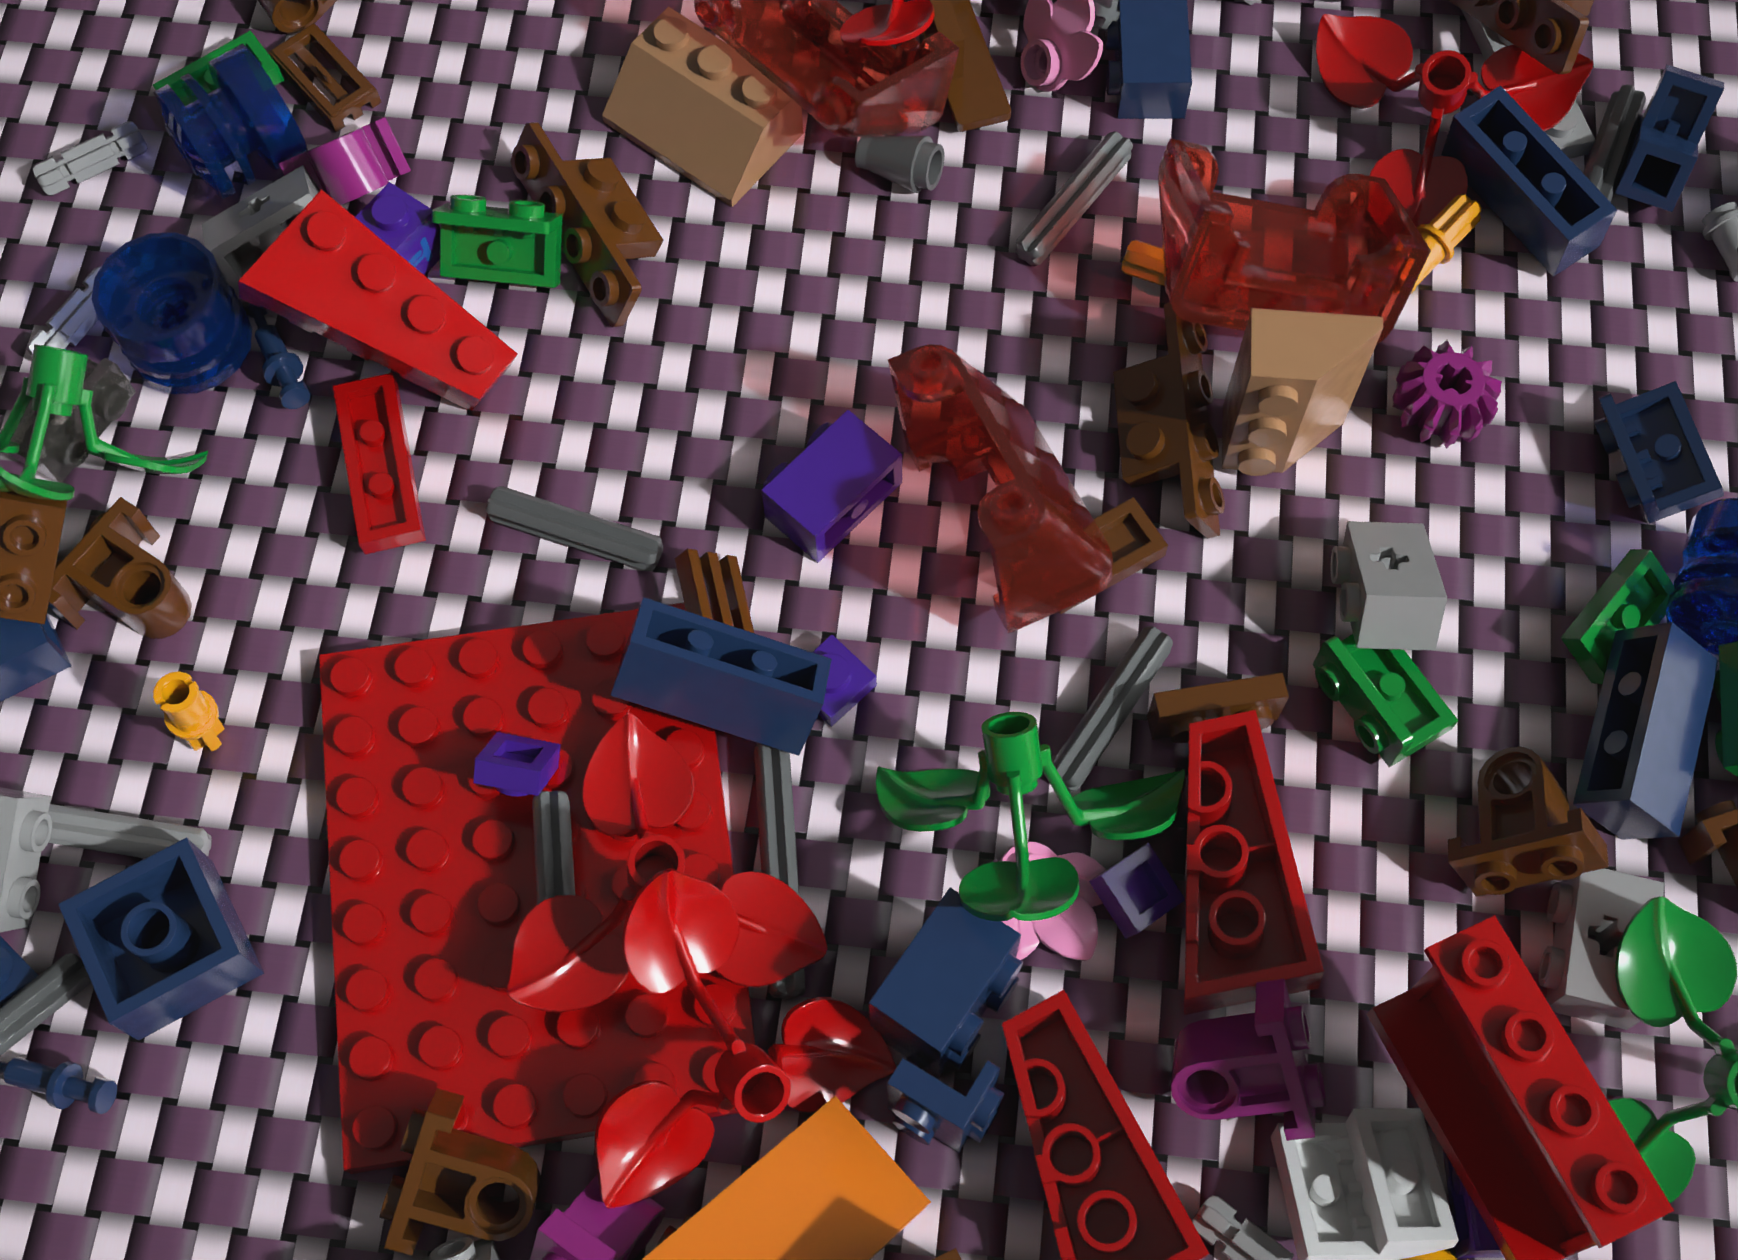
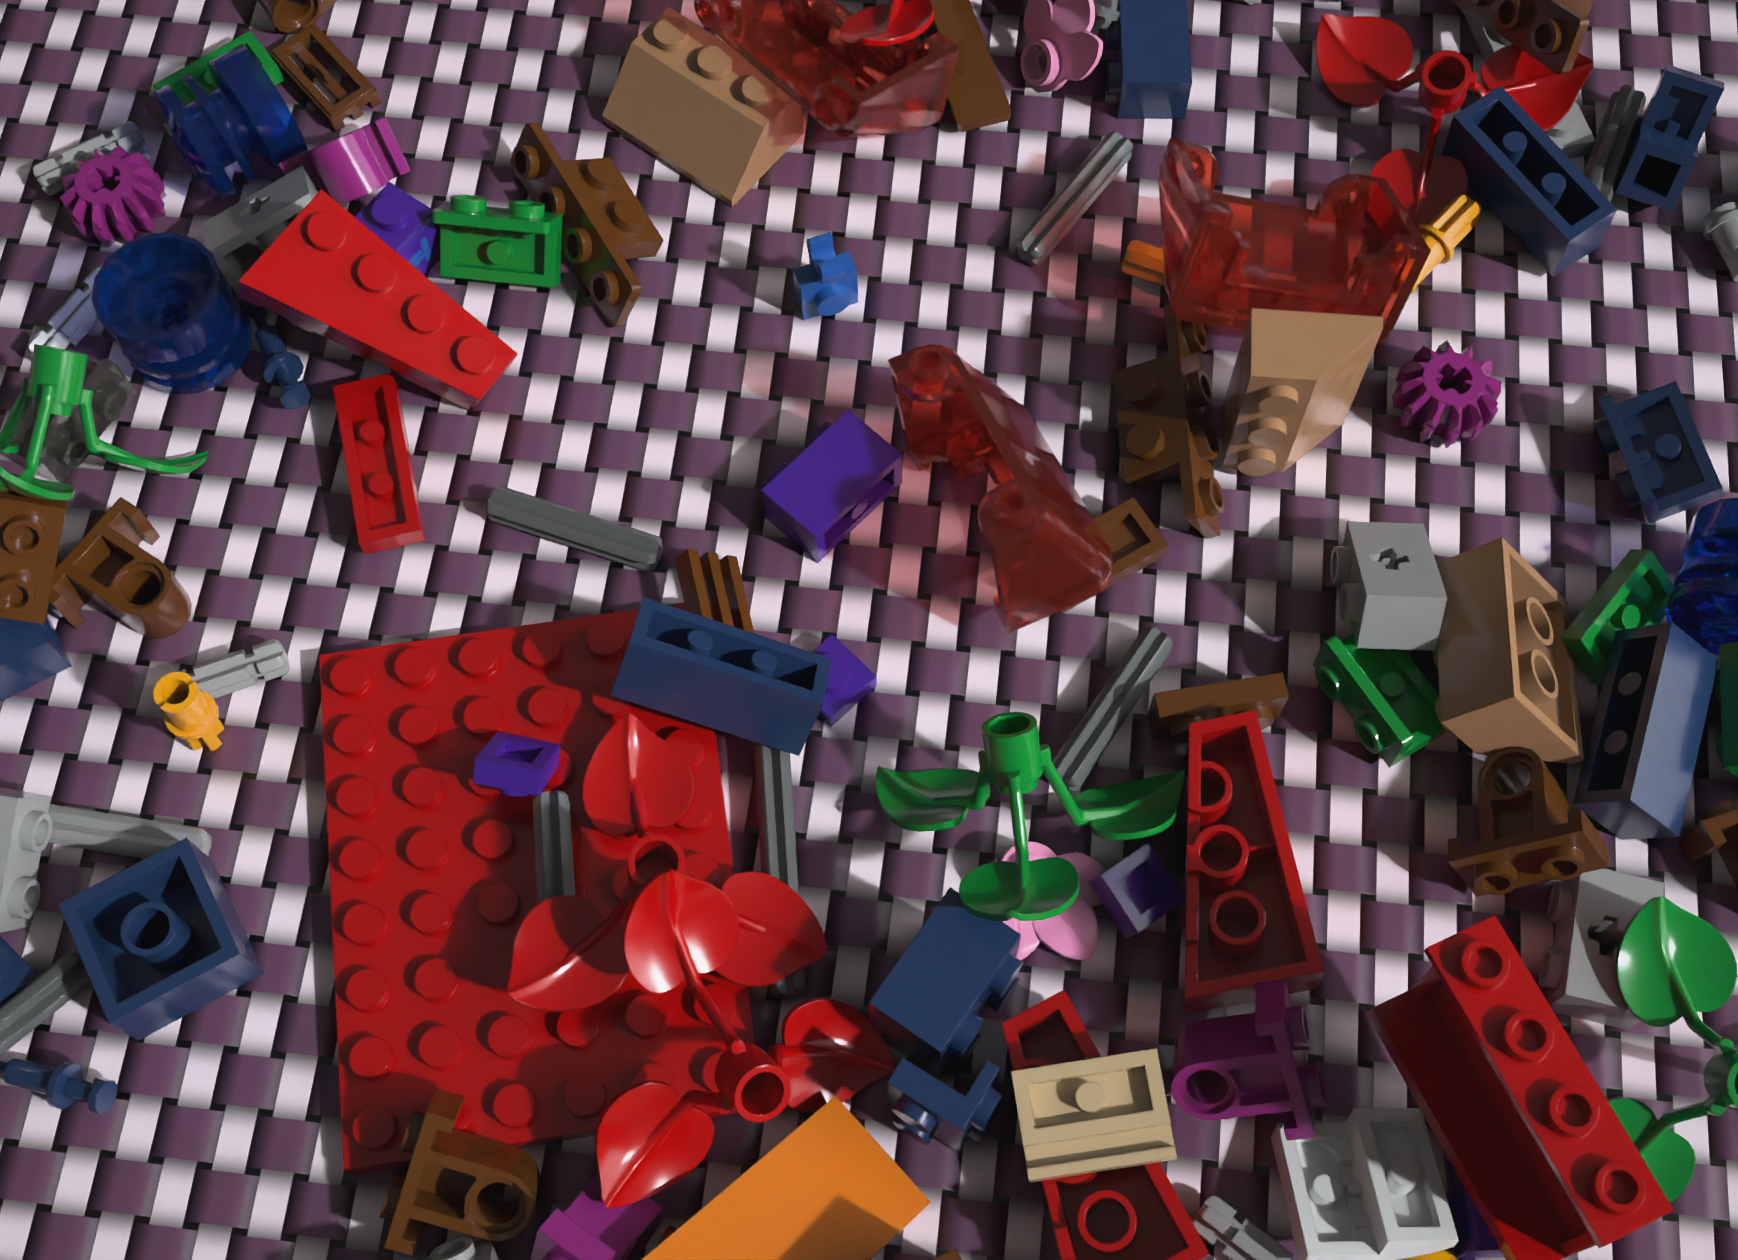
(113, 196): none -> magenta gear
(240, 669): none -> light grey axle
(827, 282): none -> blue plate
(904, 160): dark grey cone -> none
(1093, 1115): none -> tan plate
(1504, 659): none -> medium nougat slope

